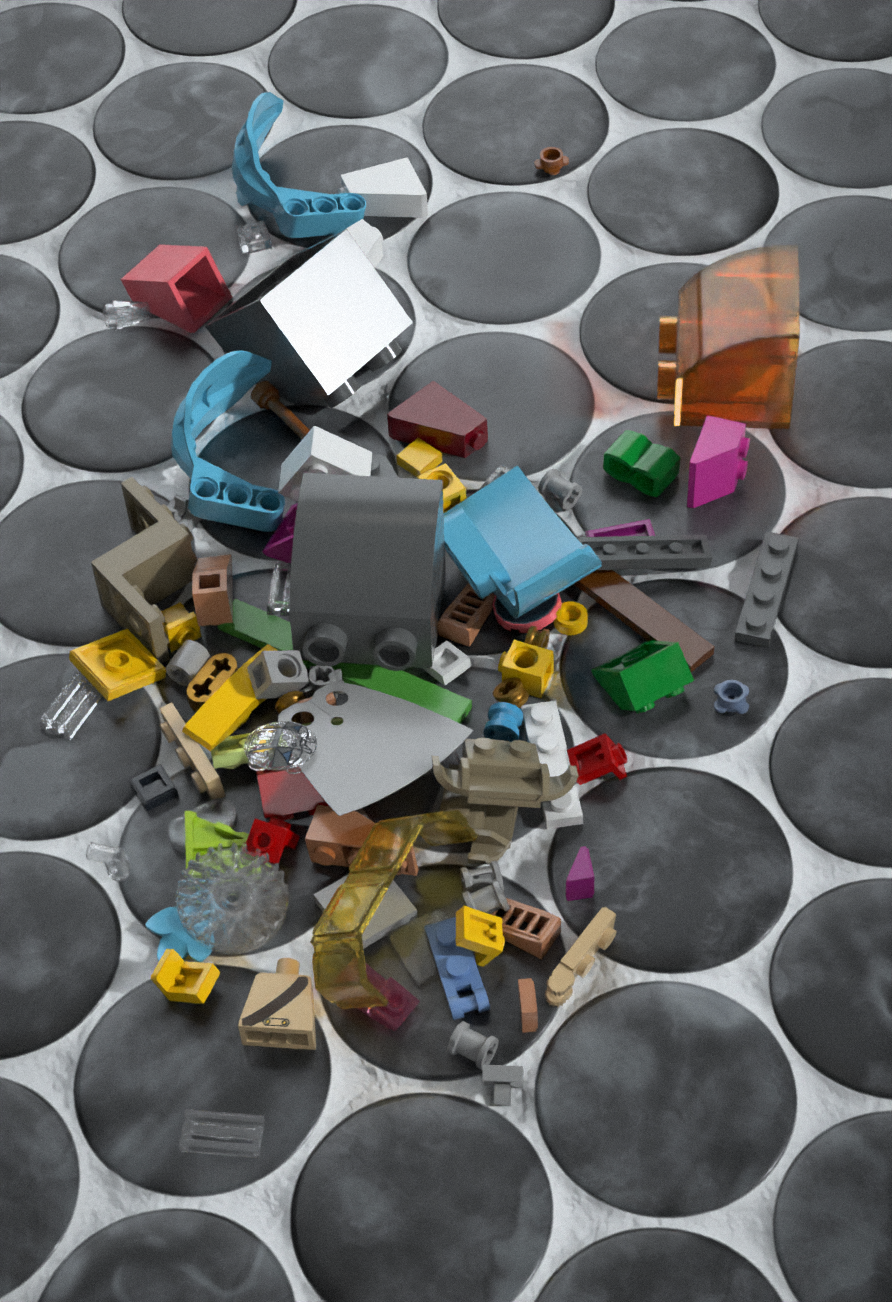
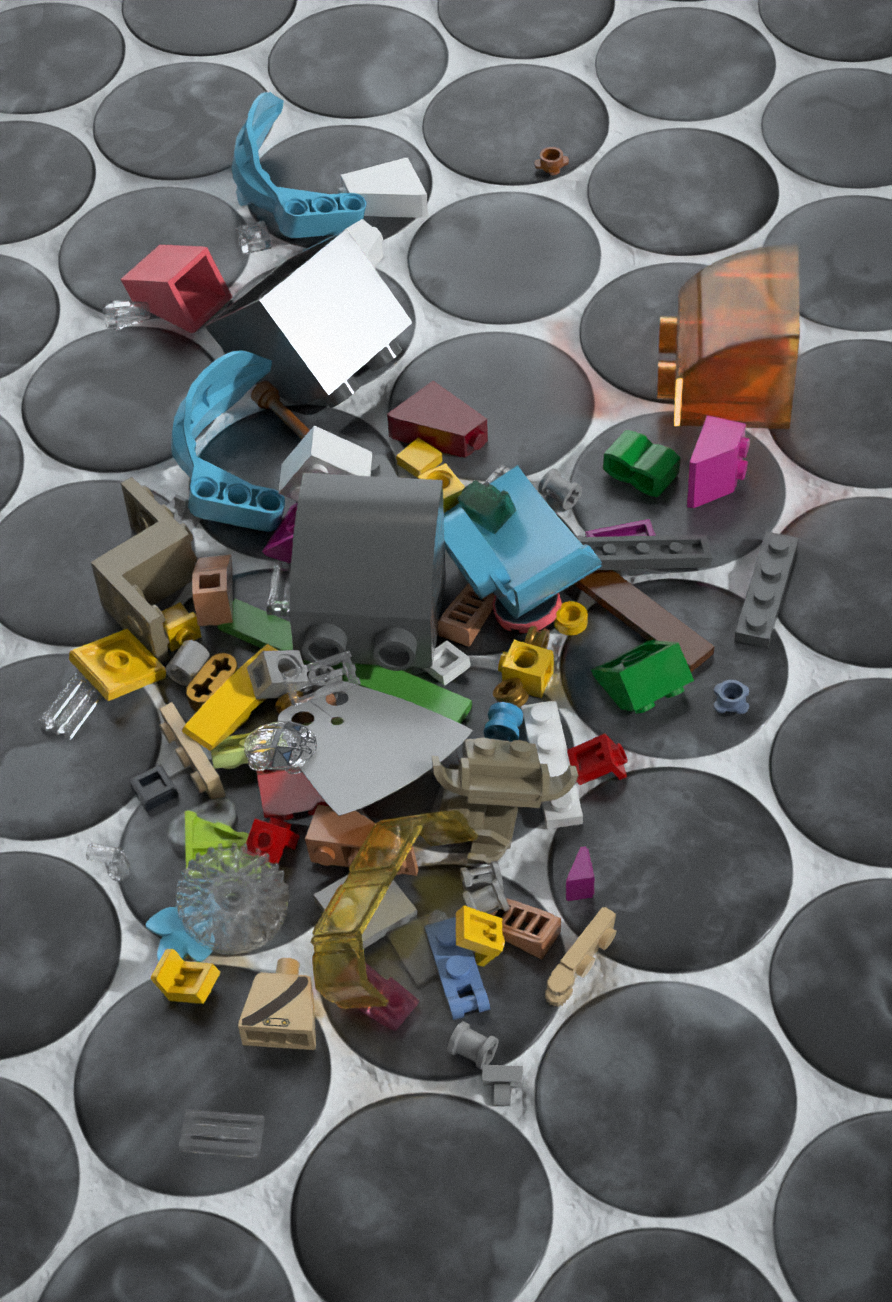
(348, 669): none -> clear tile
(486, 505): none -> clear green brick
(527, 1005): nougat tile -> none

